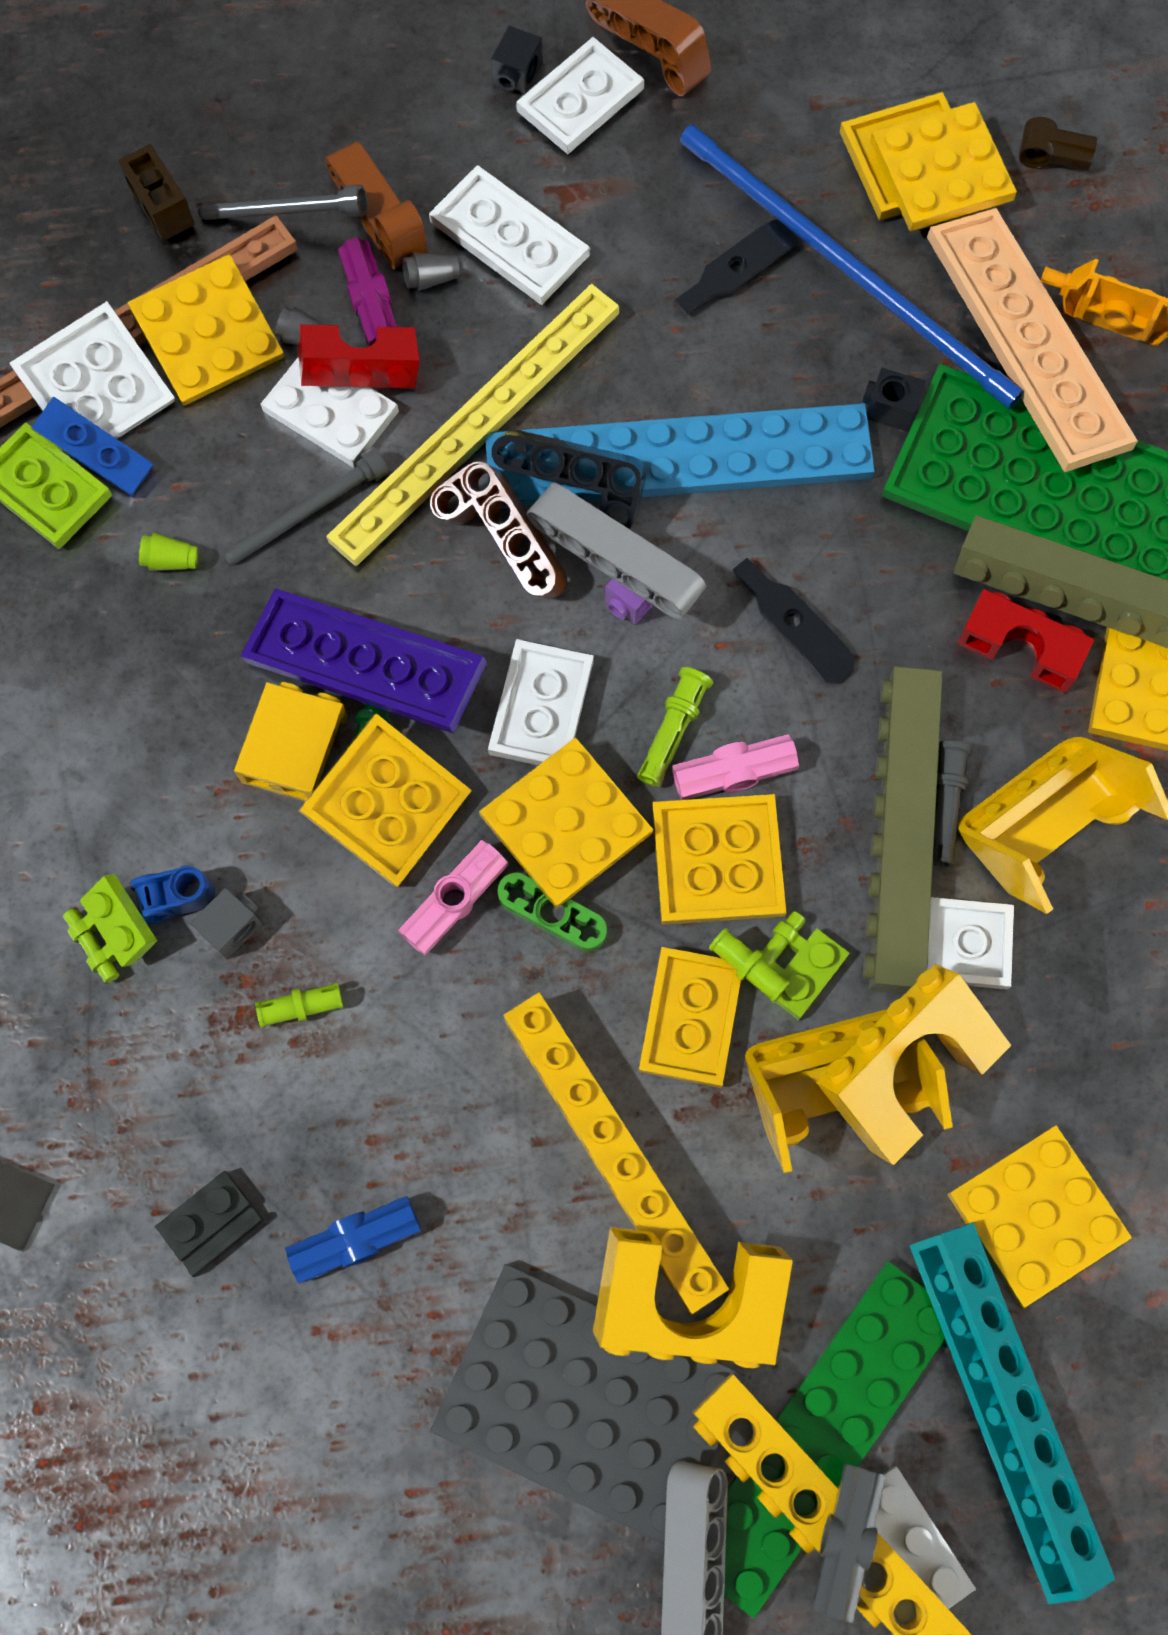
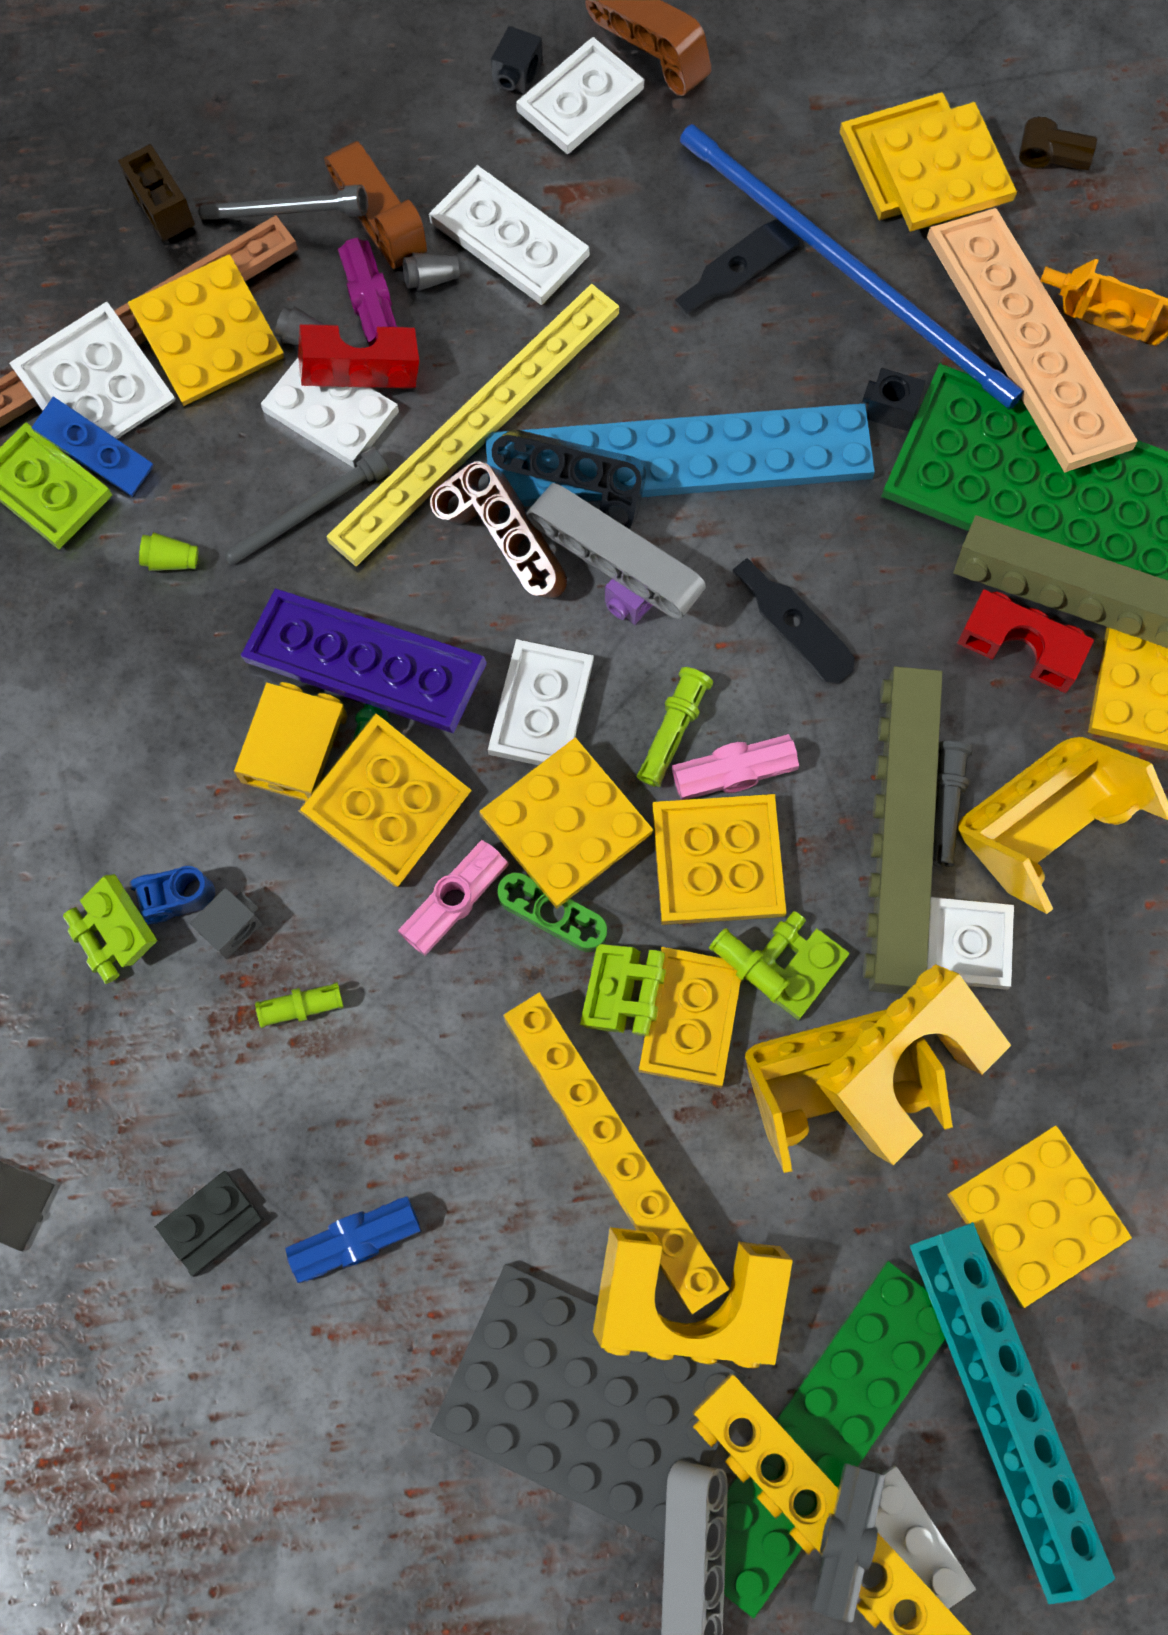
(612, 985): none -> lime plate

